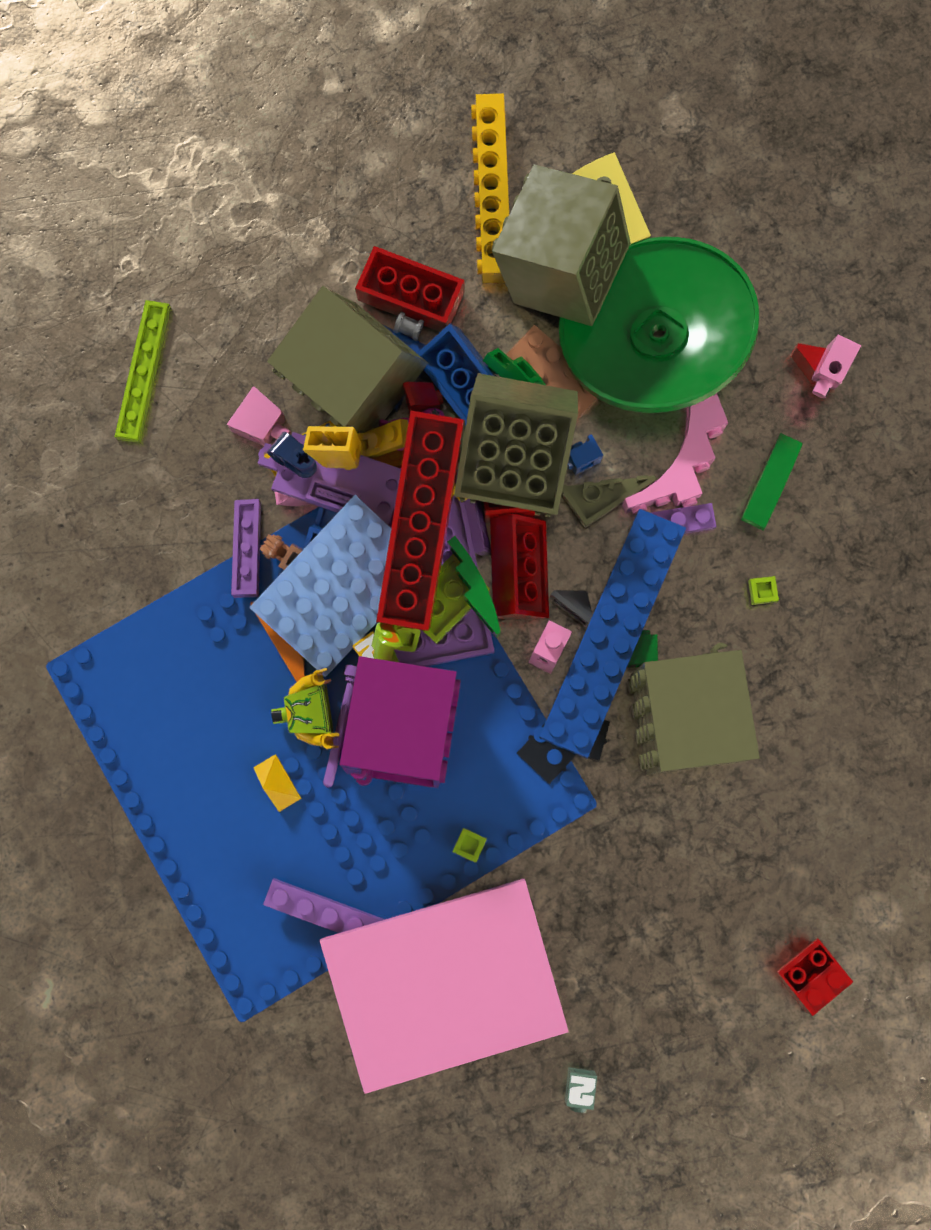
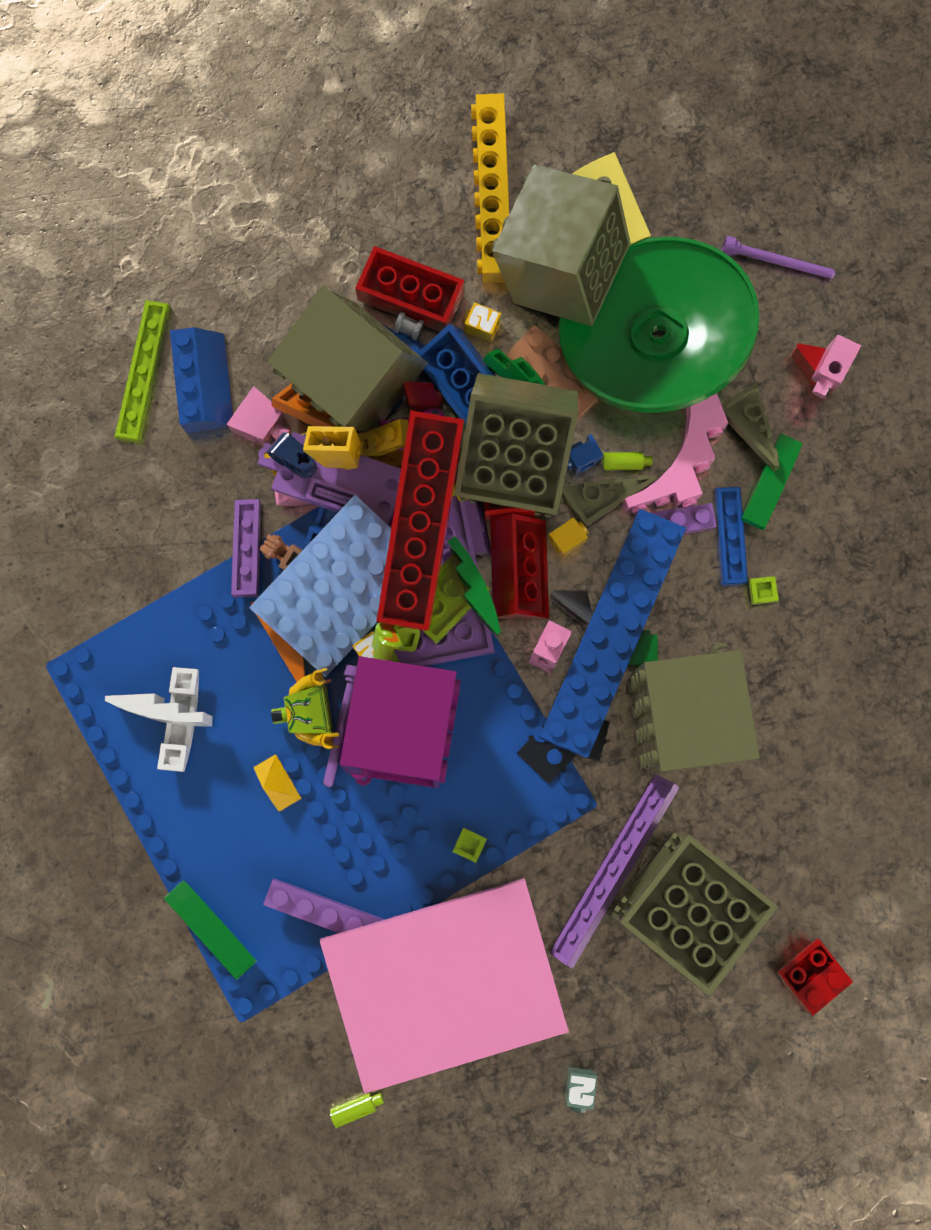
(154, 708): none -> white slope
(178, 738): none -> white slope
(201, 379): none -> blue slope
(210, 930): none -> green slope
(299, 407): none -> orange wing
(355, 1109): none -> lime cylinder
(481, 322): none -> brick
(568, 537): none -> yellow brick
(614, 871): none -> medium lavender plate
(625, 461): none -> lime cylinder
(694, 911): none -> olive piece
(731, 536): none -> blue tile
(733, 247): none -> medium lavender piece
(748, 419): none -> olive wing

